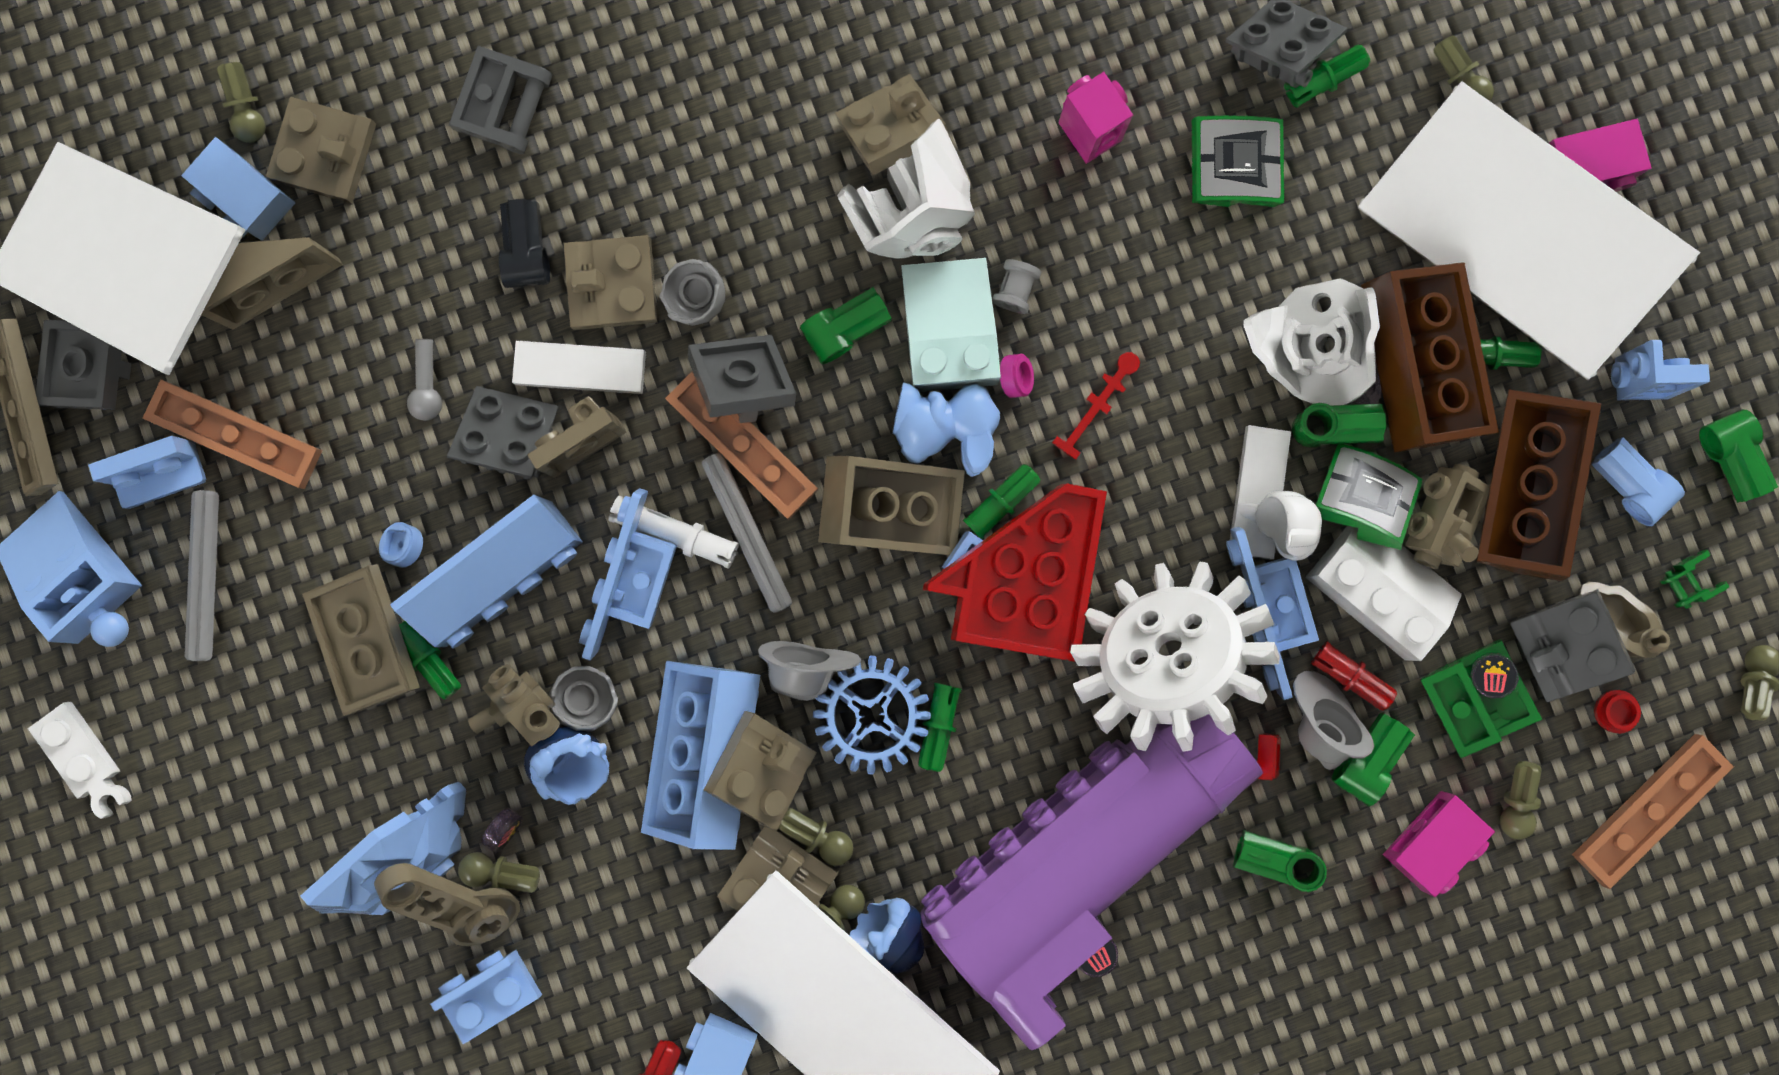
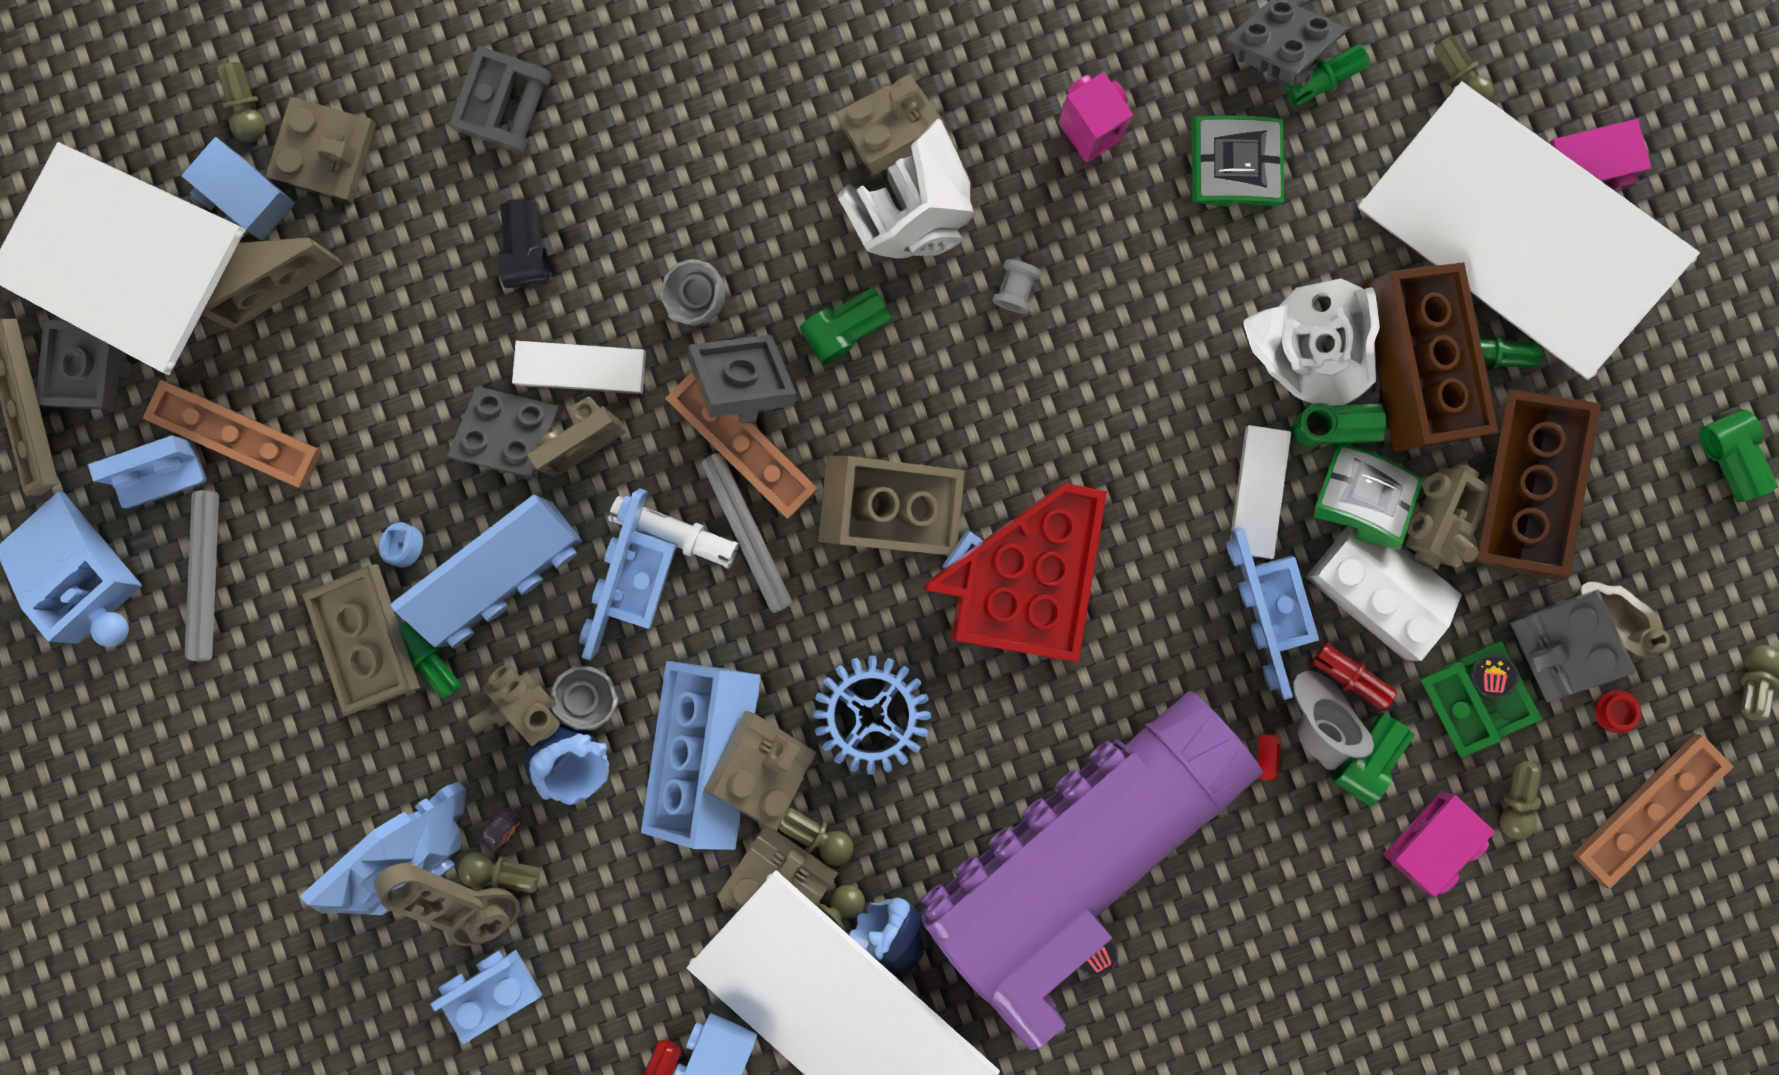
(79, 757): white plate -> none
(424, 401): light grey bar -> none
(610, 282): dark tan hinge -> none
(803, 669): light grey piece -> none
(931, 422): light blue animal -> none
(939, 727): green axle -> none
(950, 324): light aqua slope -> none
(1002, 500): green axle -> none
(1016, 375): dark pink tile -> none
(1127, 364): red piece -> none
(1157, 688): white gear -> none
(1276, 861): green piece -> none
(1288, 520): white hair -> none
(1646, 376): light blue bracket -> none
(1646, 490): light blue piece -> none
(1686, 567): green piece -> none

